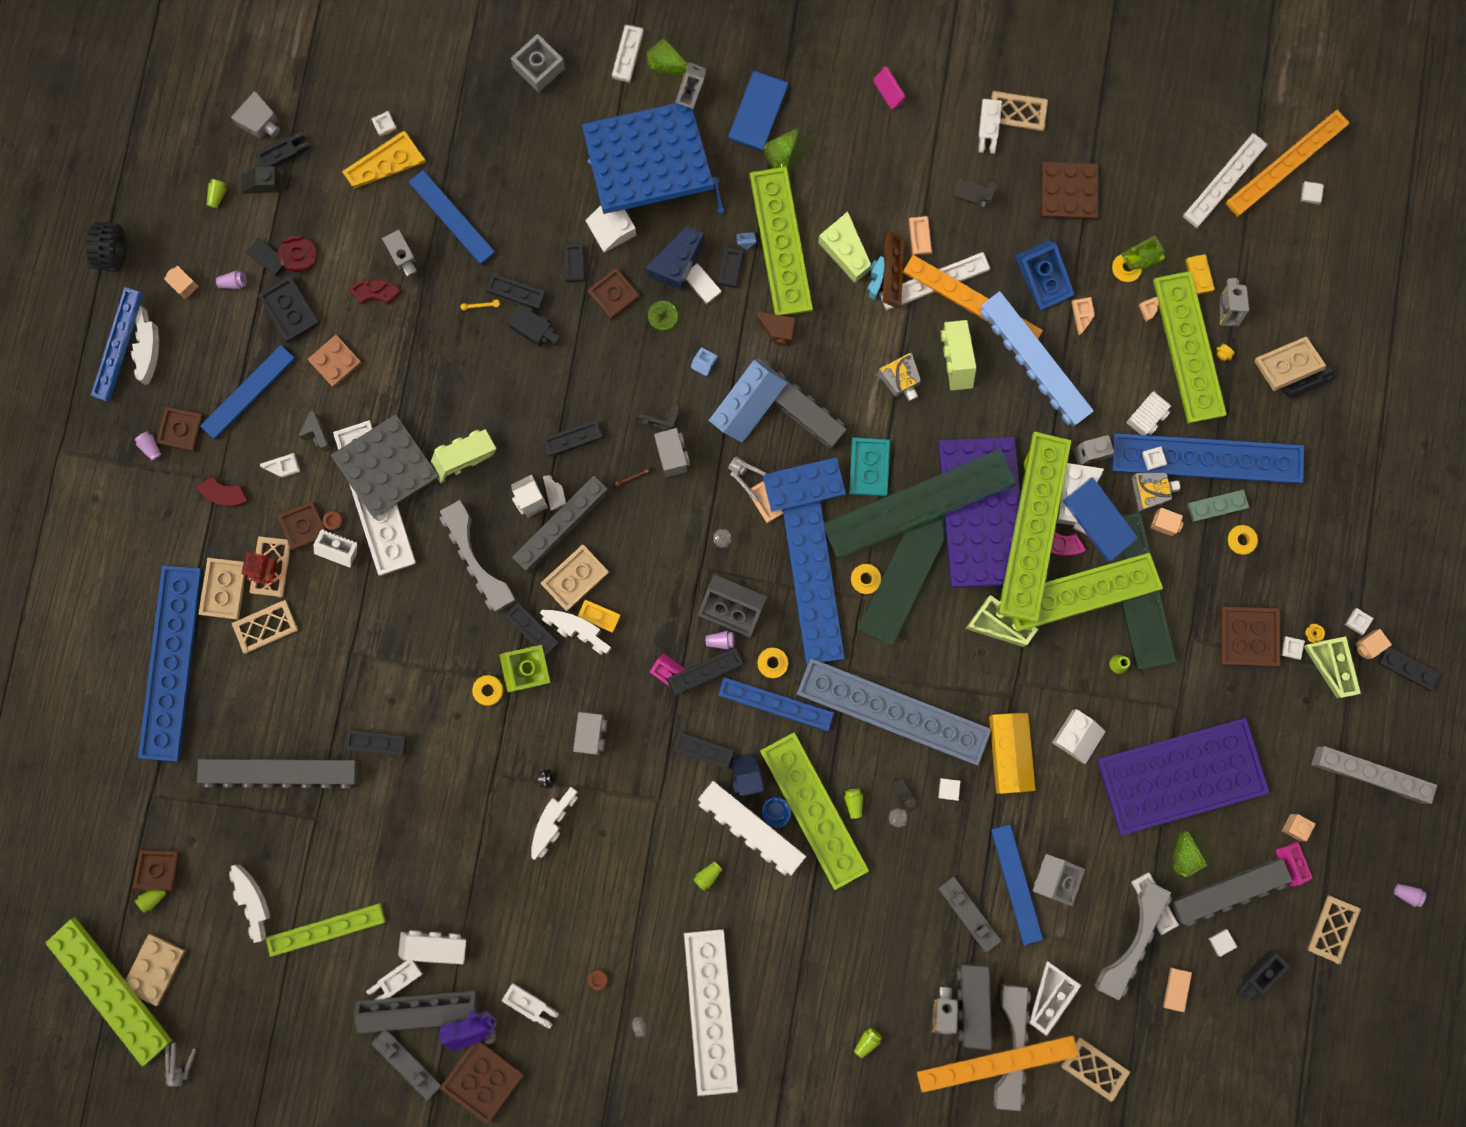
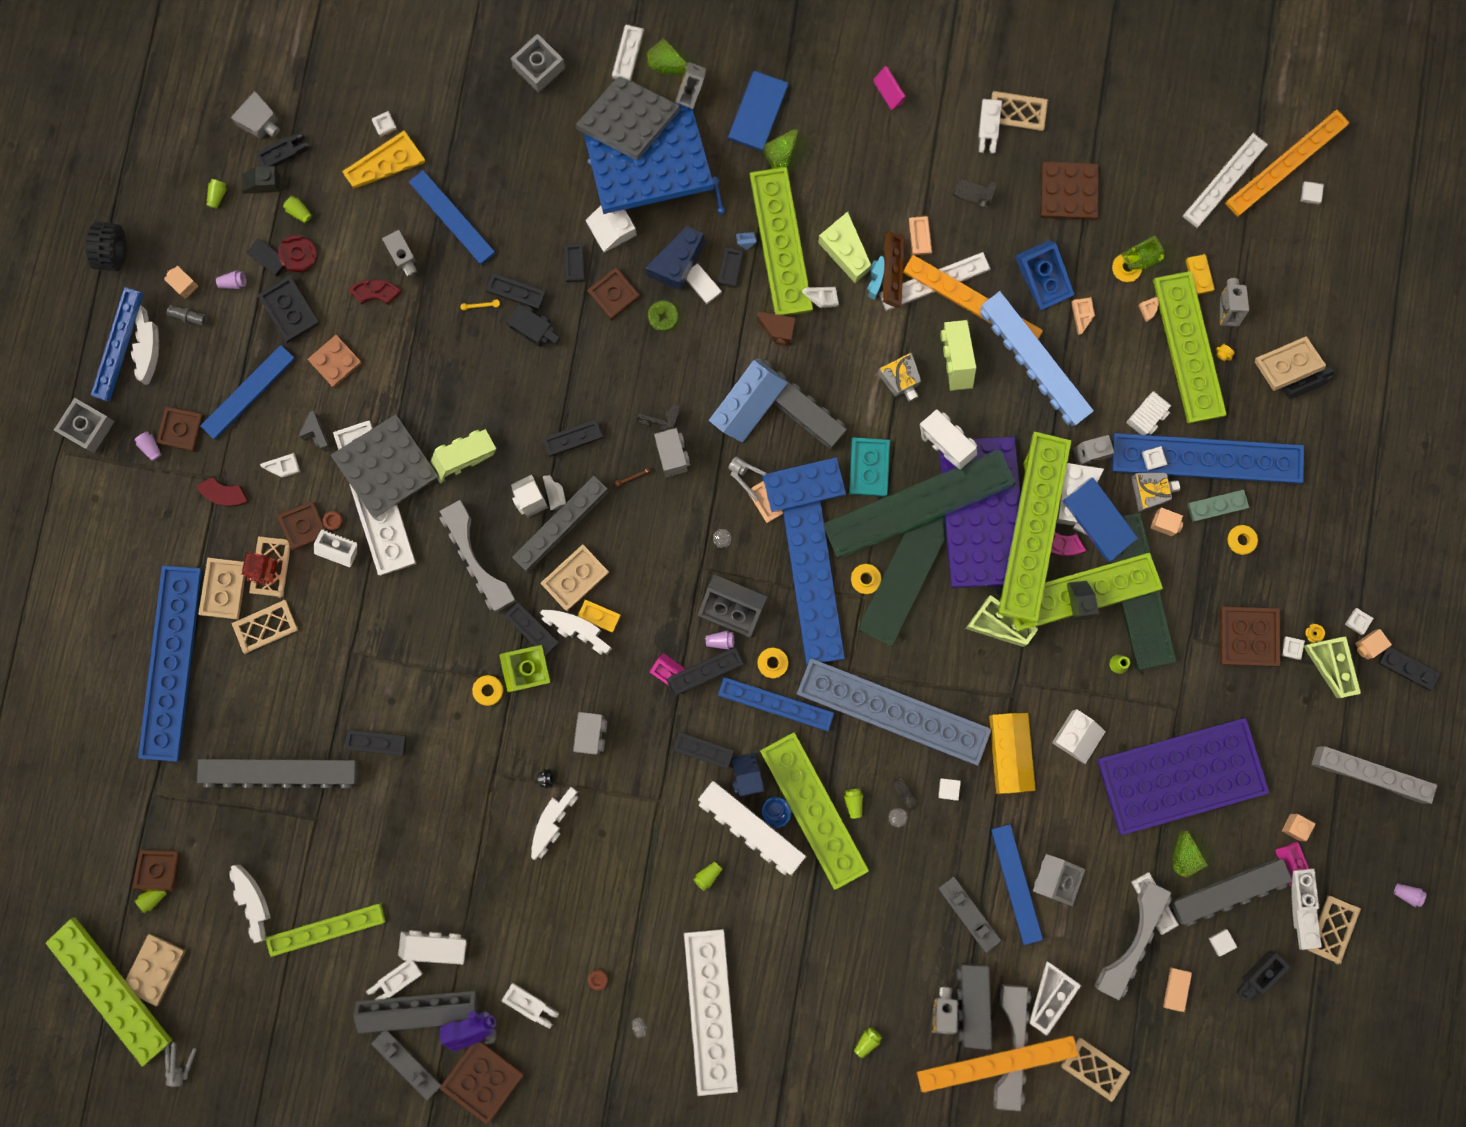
(84, 425): none -> light grey brick
(186, 315): none -> dark grey pin
(297, 209): none -> lime cone
(628, 117): none -> dark grey plate
(703, 361): light blue slope -> none
(822, 296): none -> white tile
(948, 439): none -> white wedge
(1082, 600): none -> pearl dark grey slope
(1305, 908): none -> white slope

